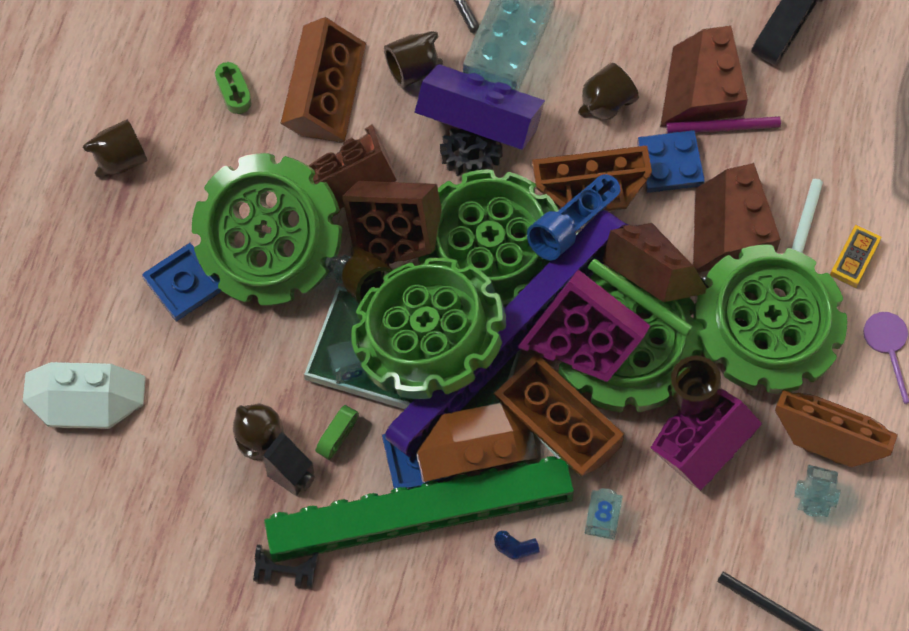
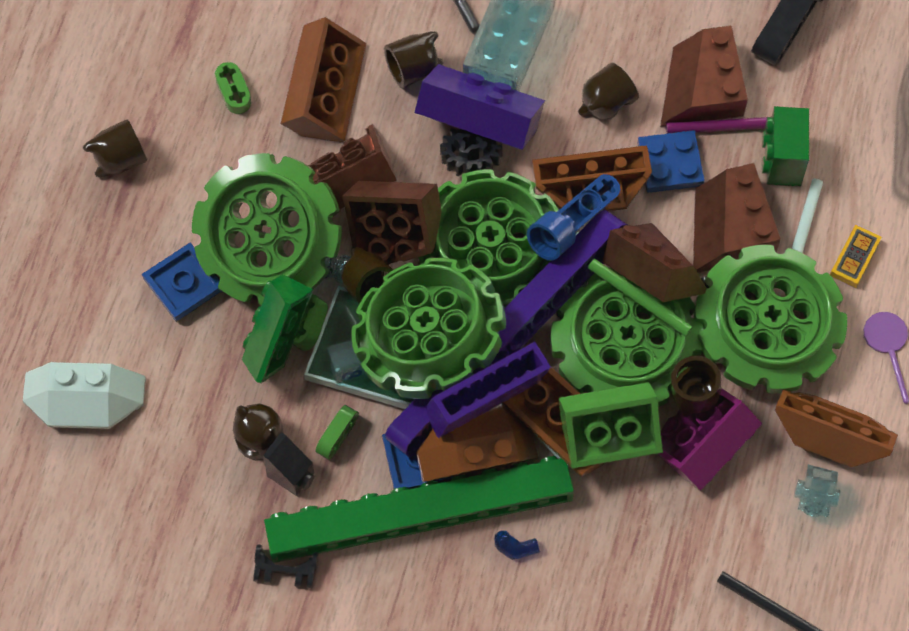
(275, 327): none -> green slope
(311, 323): none -> bright green beam
(487, 389): none -> dark purple brick
(586, 329): magenta wedge -> none
(603, 513): clear light blue brick -> none
(611, 424): none -> bright green slope
(786, 146): none -> green brick

